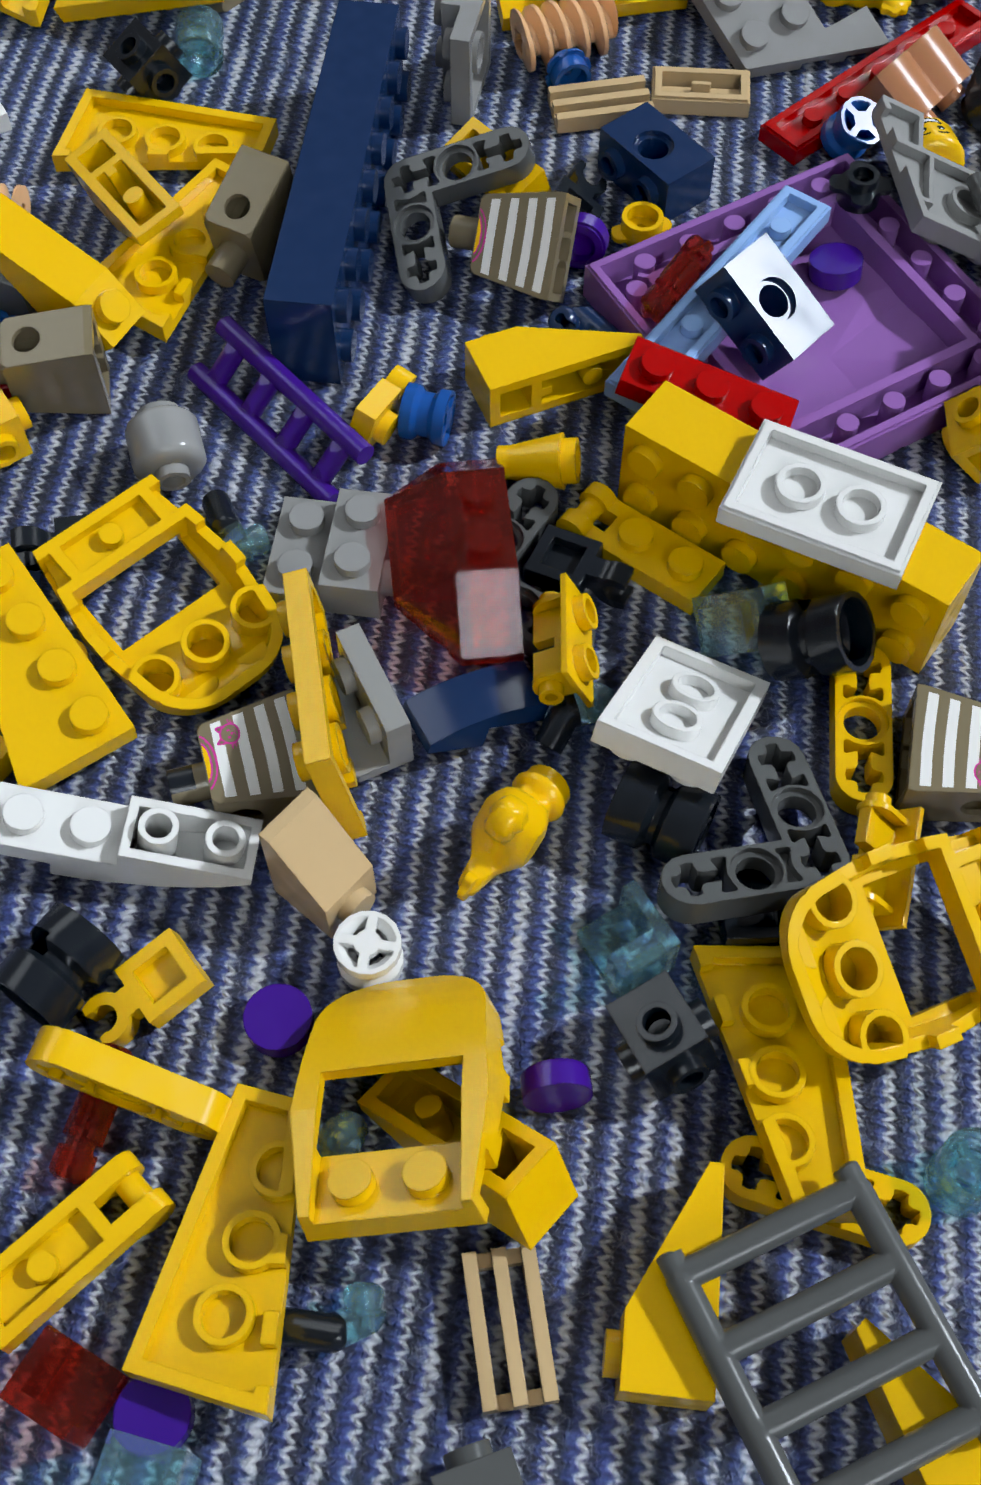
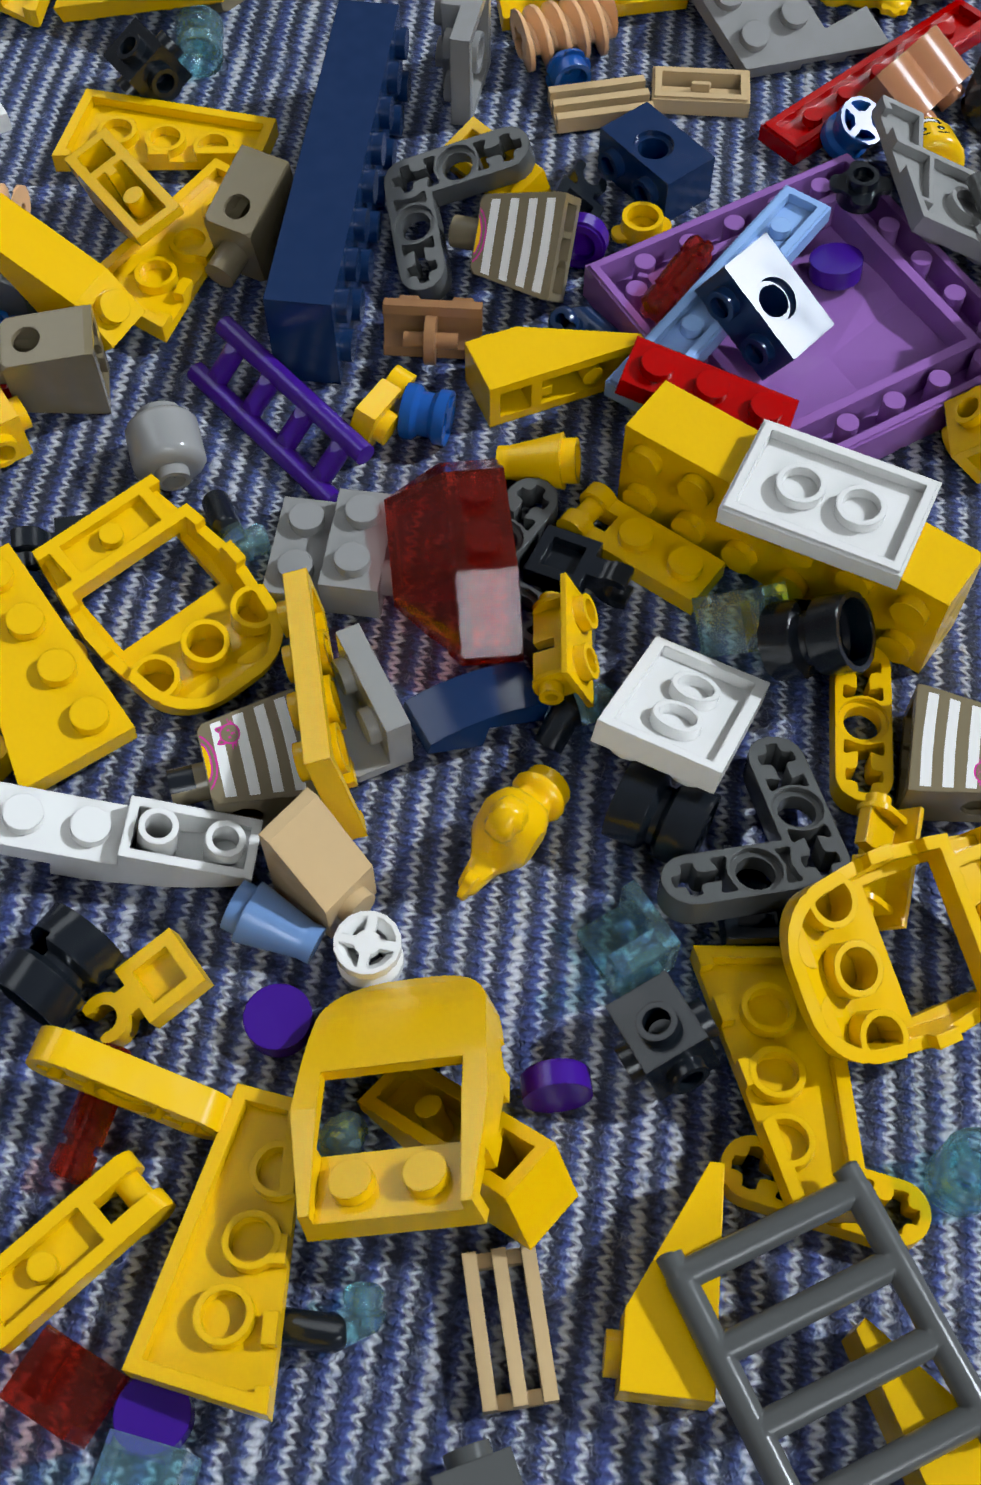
(271, 923): none -> medium blue cone
(430, 327): none -> medium nougat hips

